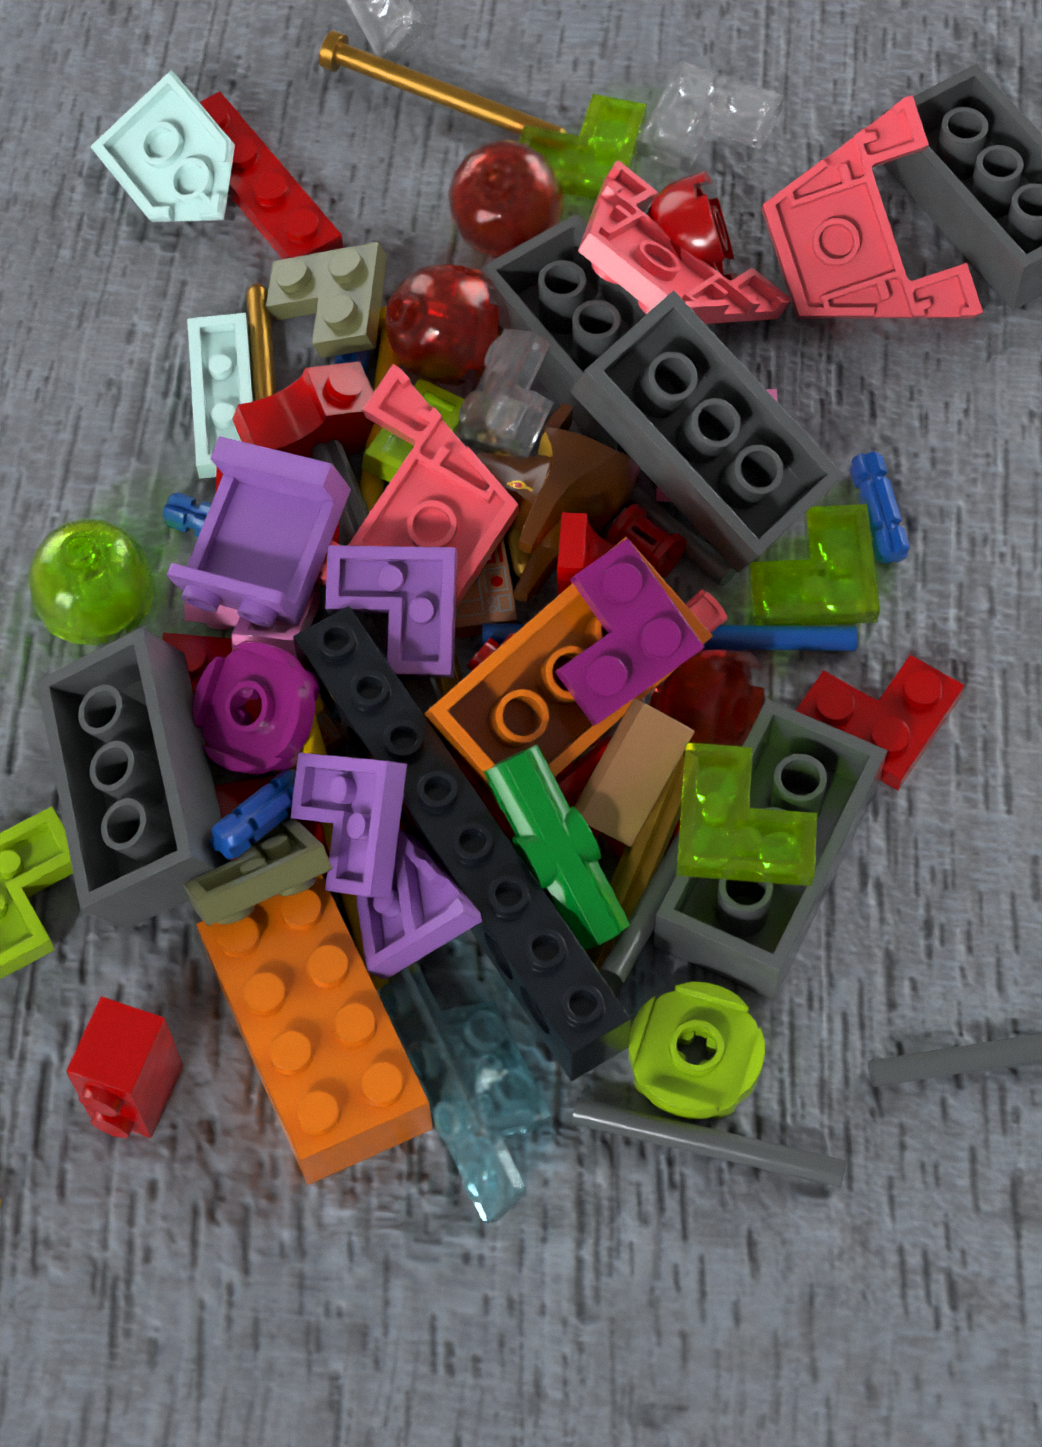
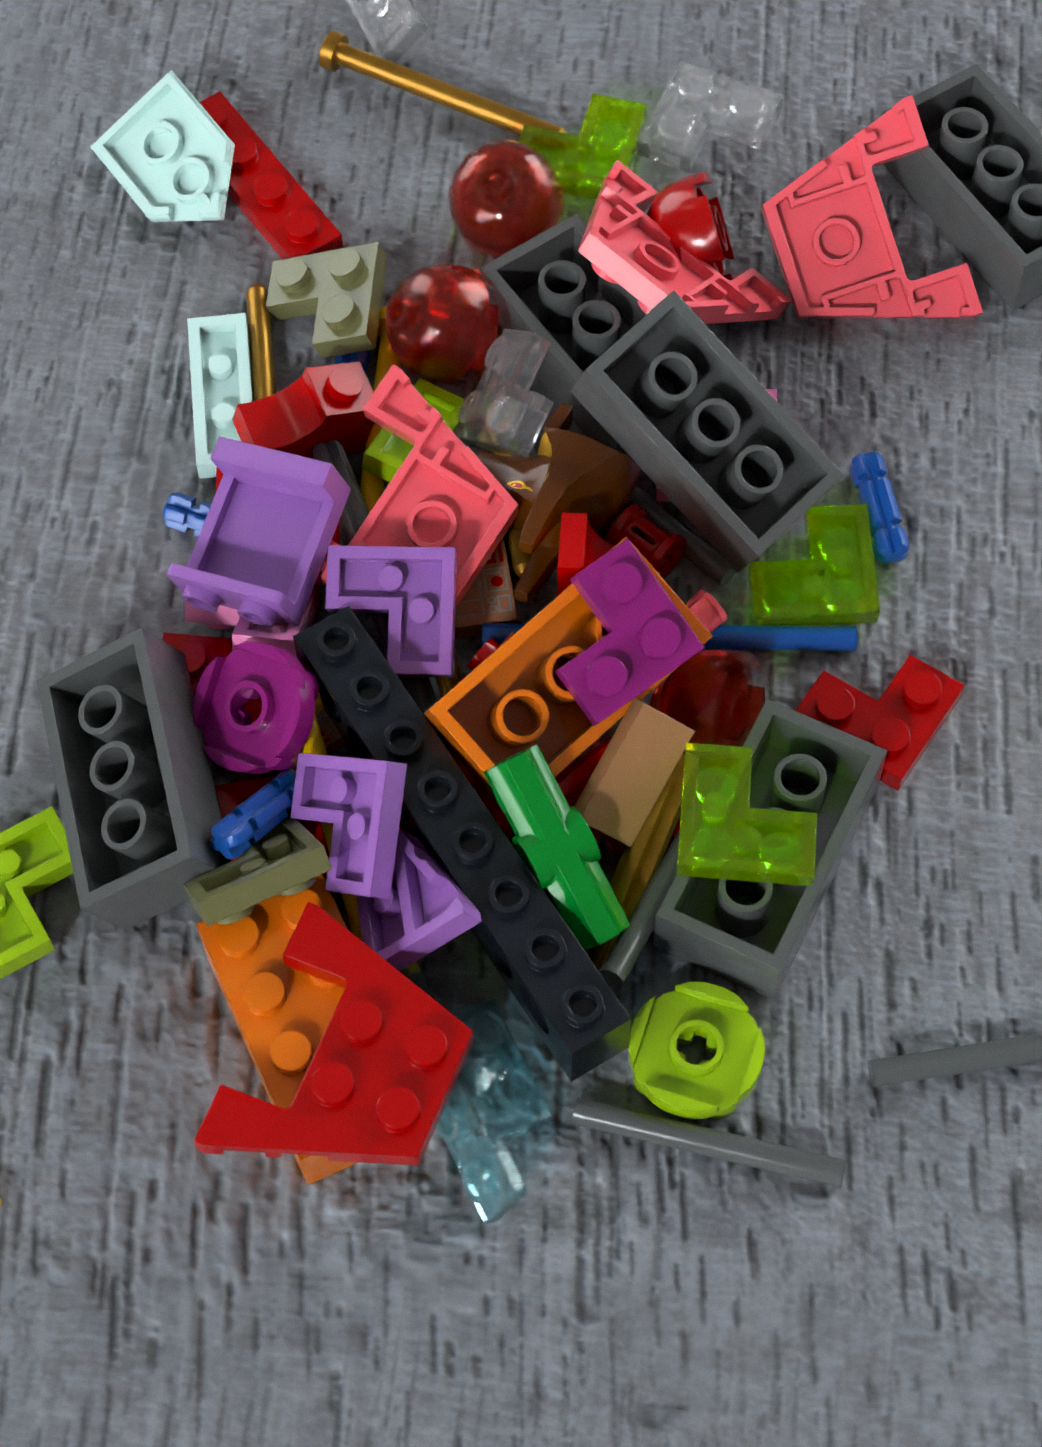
(90, 581): clear neon green cylinder -> none
(125, 1069): red brick -> none
(376, 1071): none -> red wing

